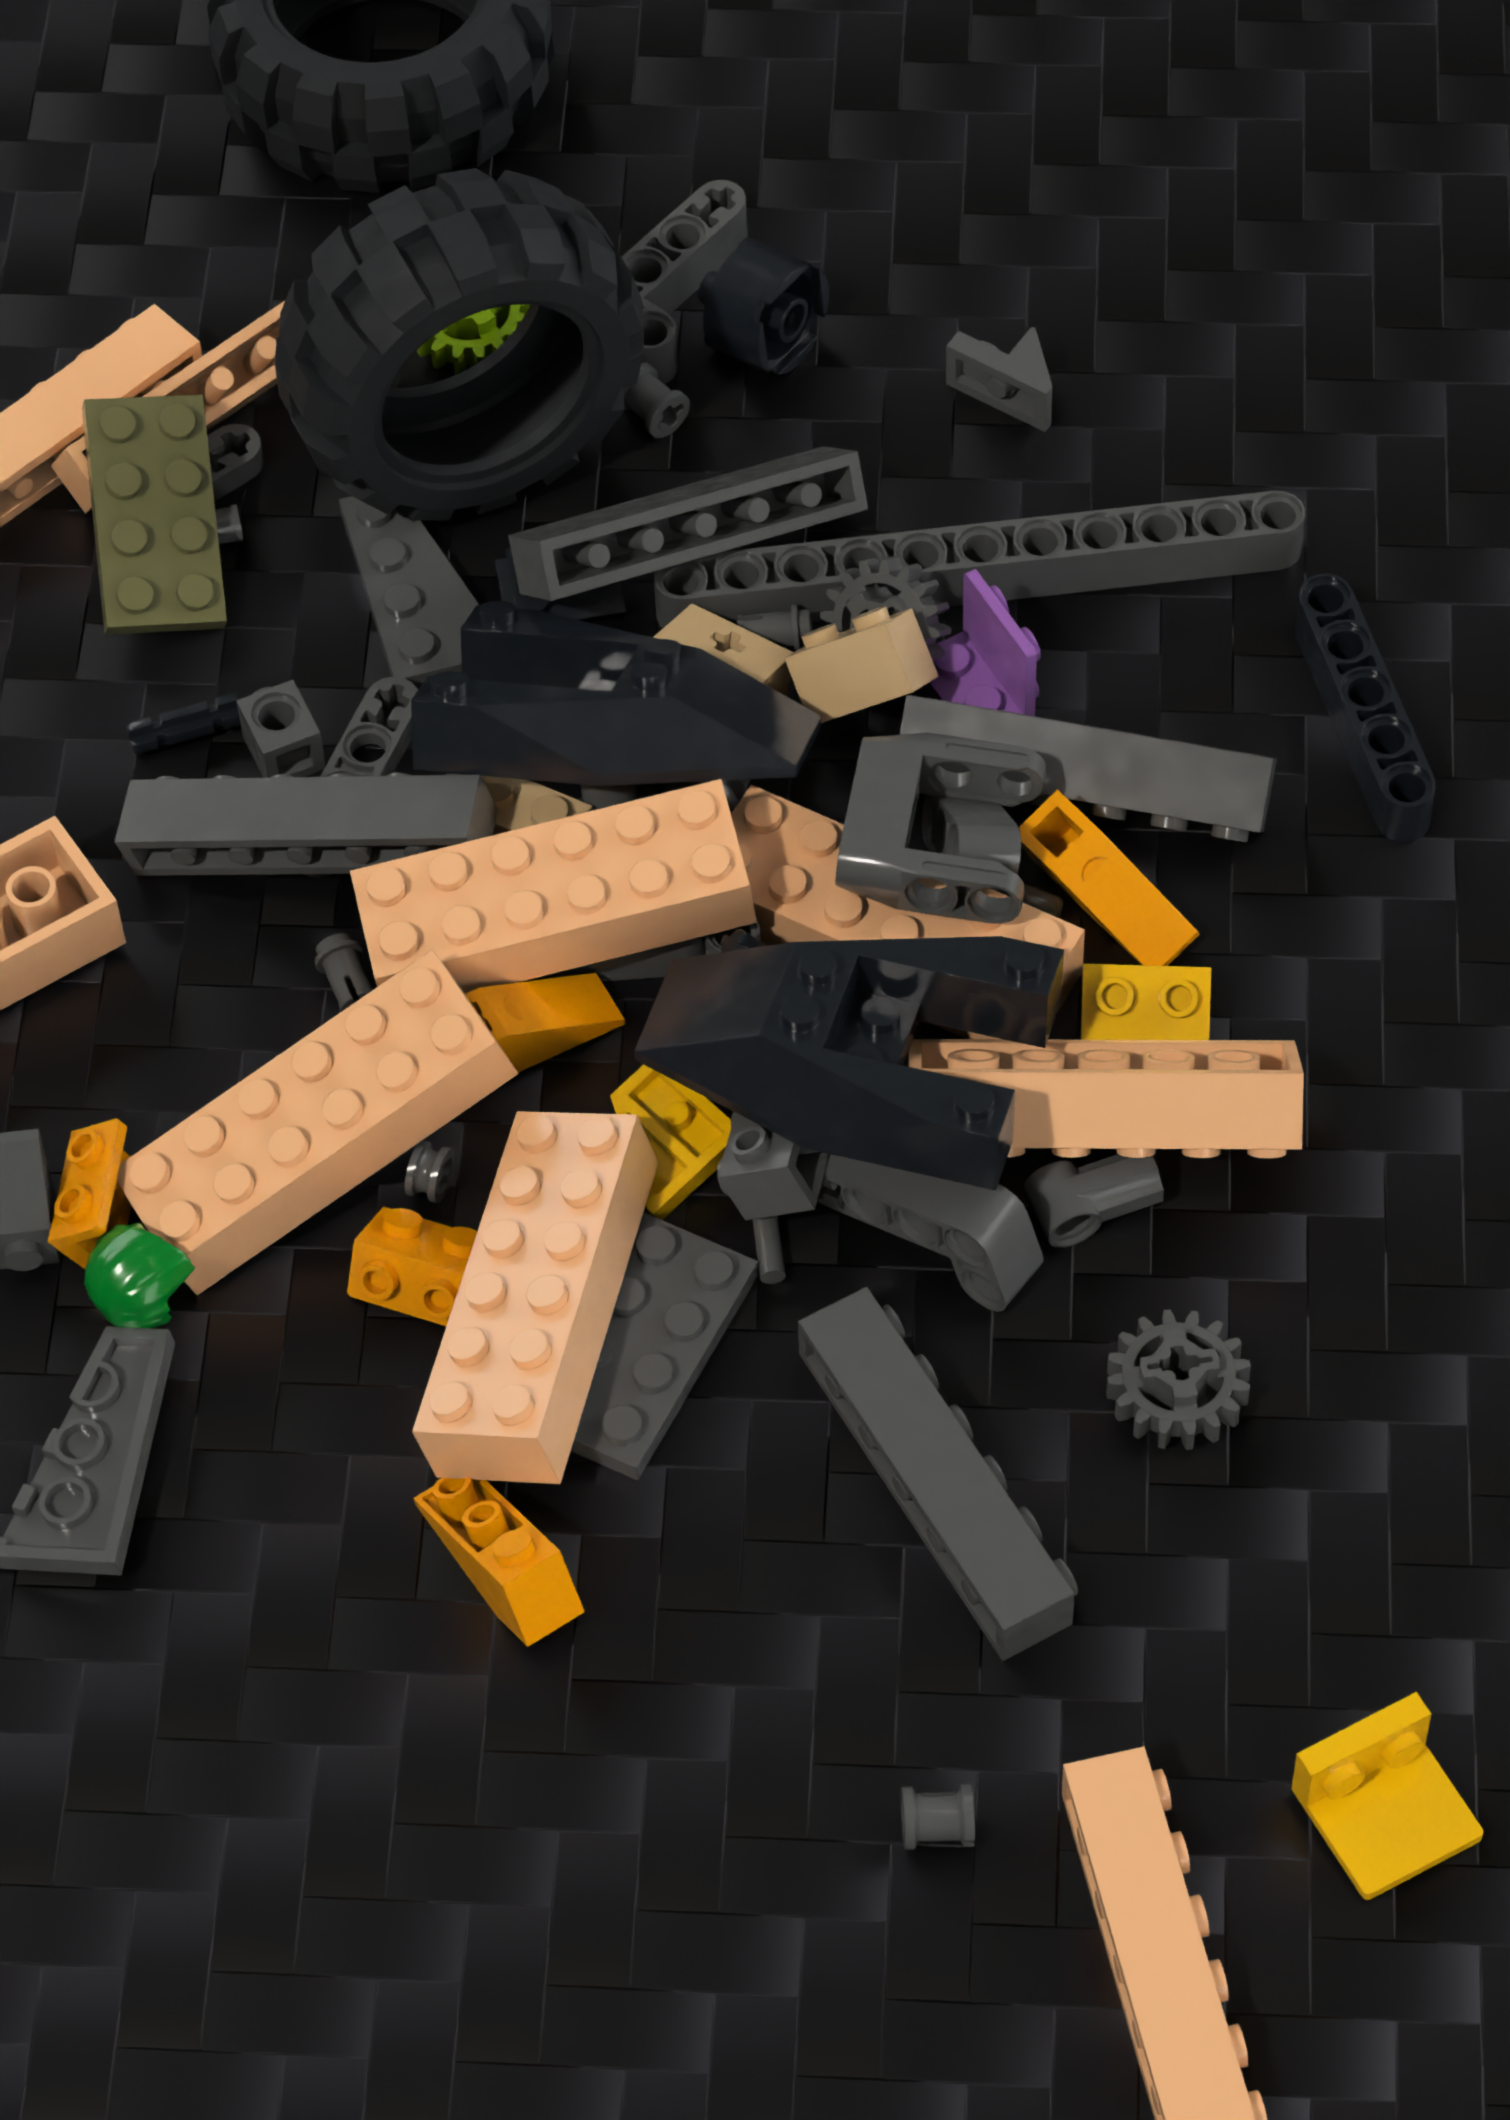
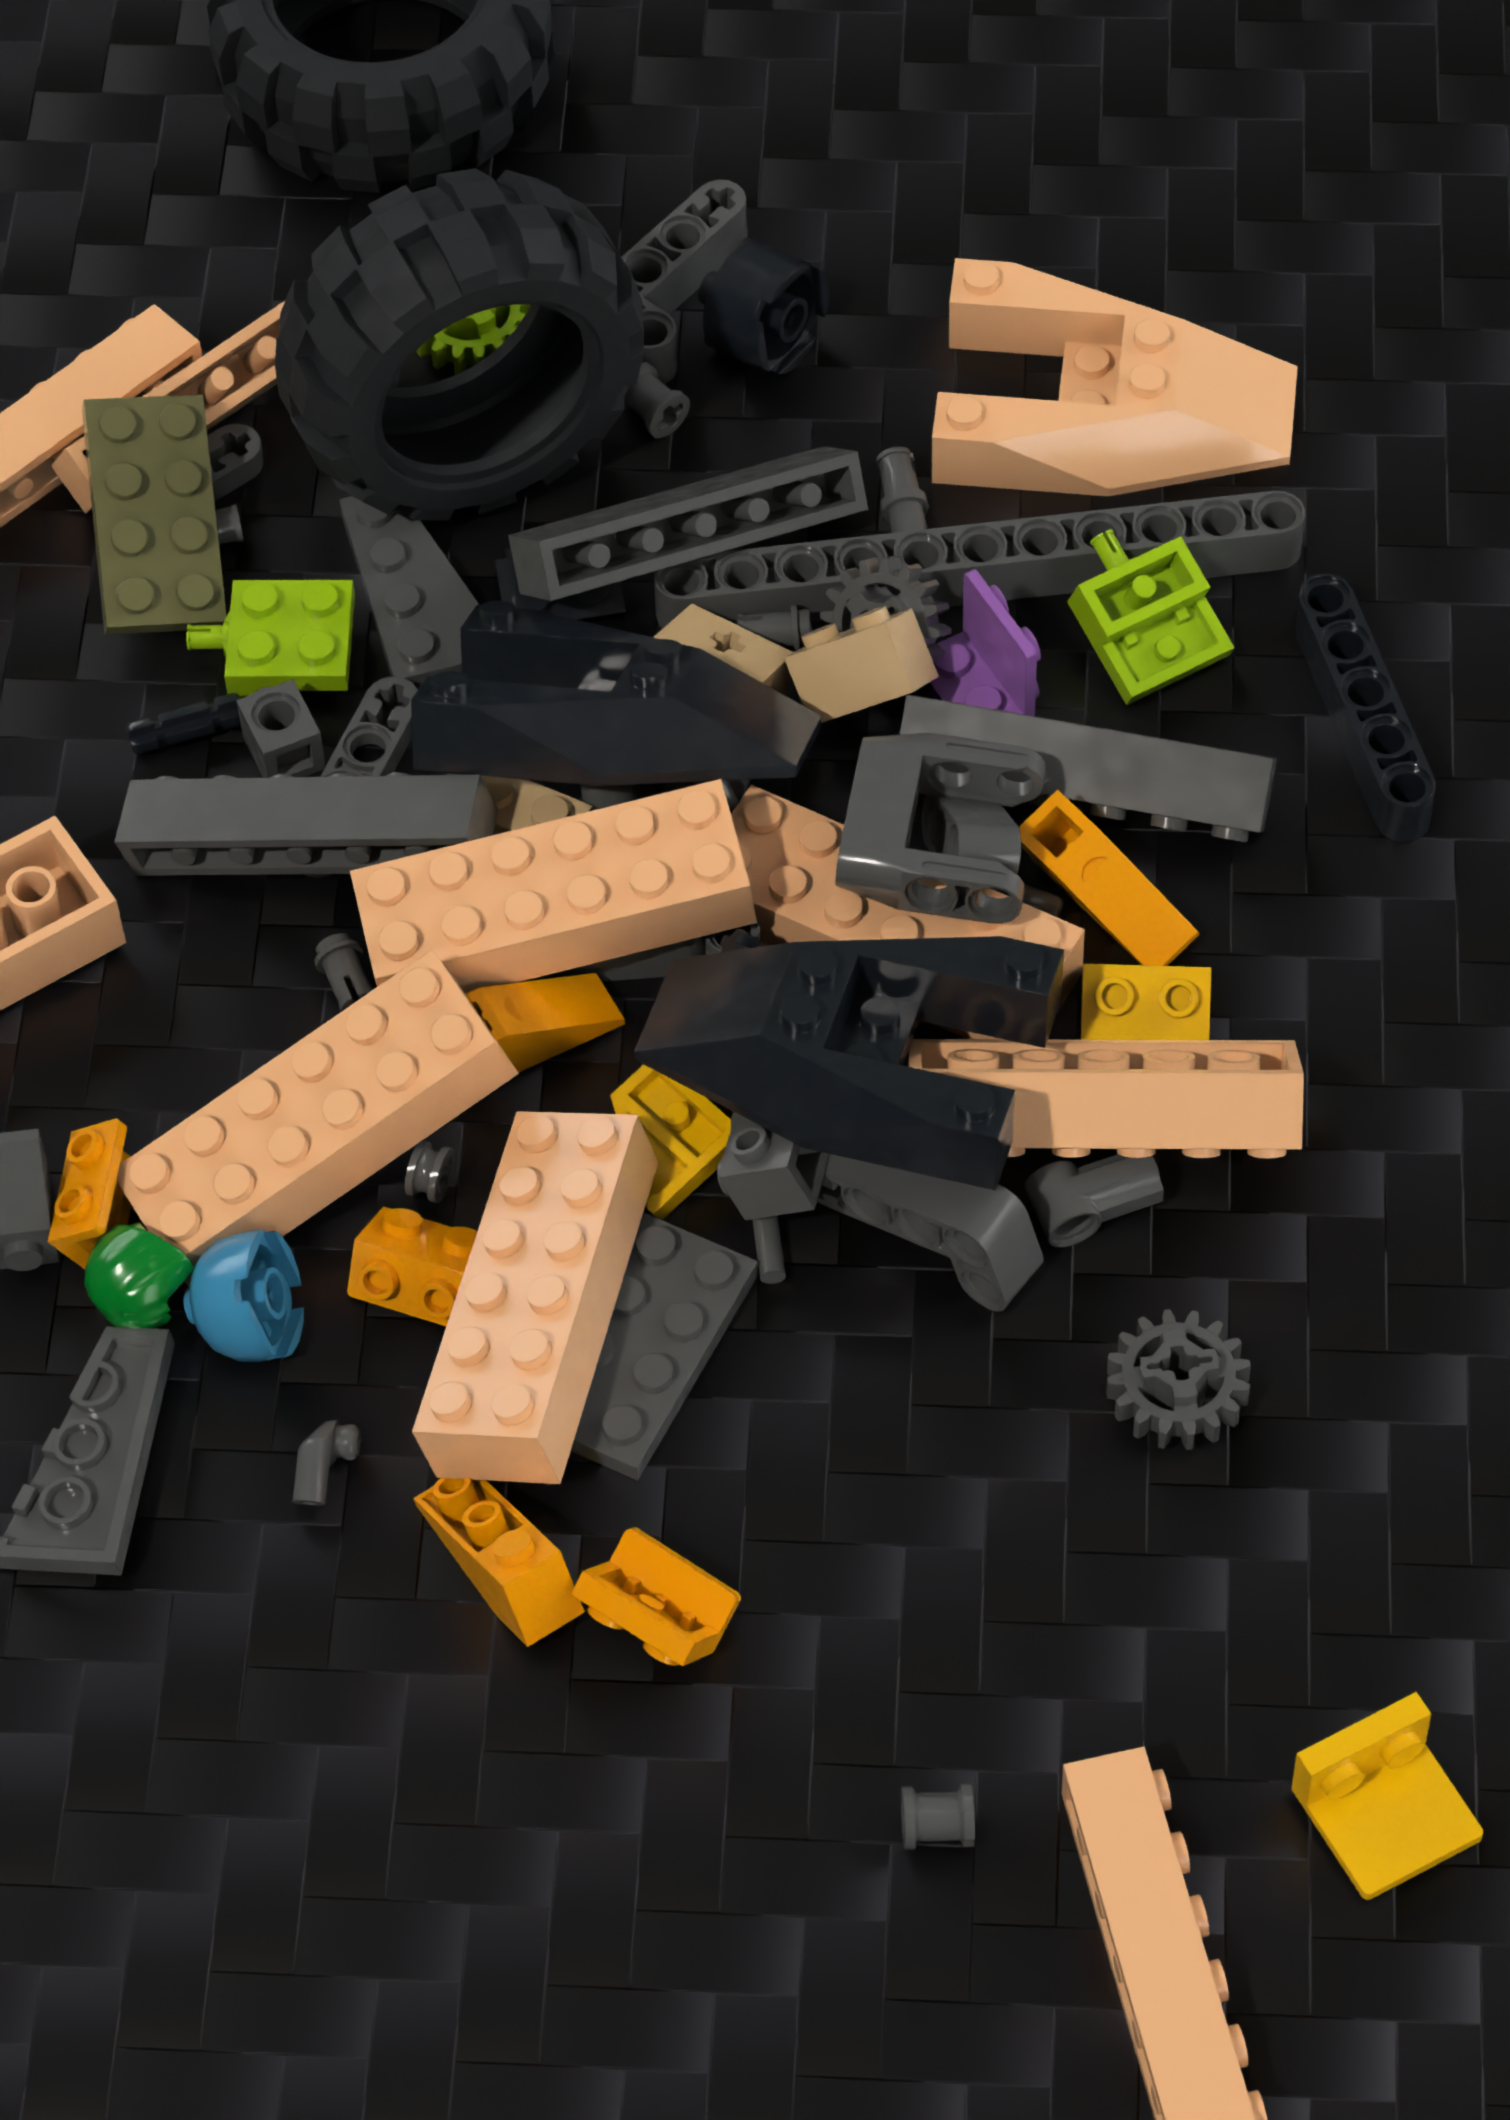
(244, 1297): none -> dark azure cylinder
(283, 634): none -> lime plate
(316, 1457): none -> dark grey arm
(658, 1599): none -> light orange bracket
(903, 501): none -> dark grey pin
(937, 1473): dark grey brick -> none
(1009, 383): dark grey slope -> none
(1138, 393): none -> light nougat wedge
(1149, 616): none -> lime plate

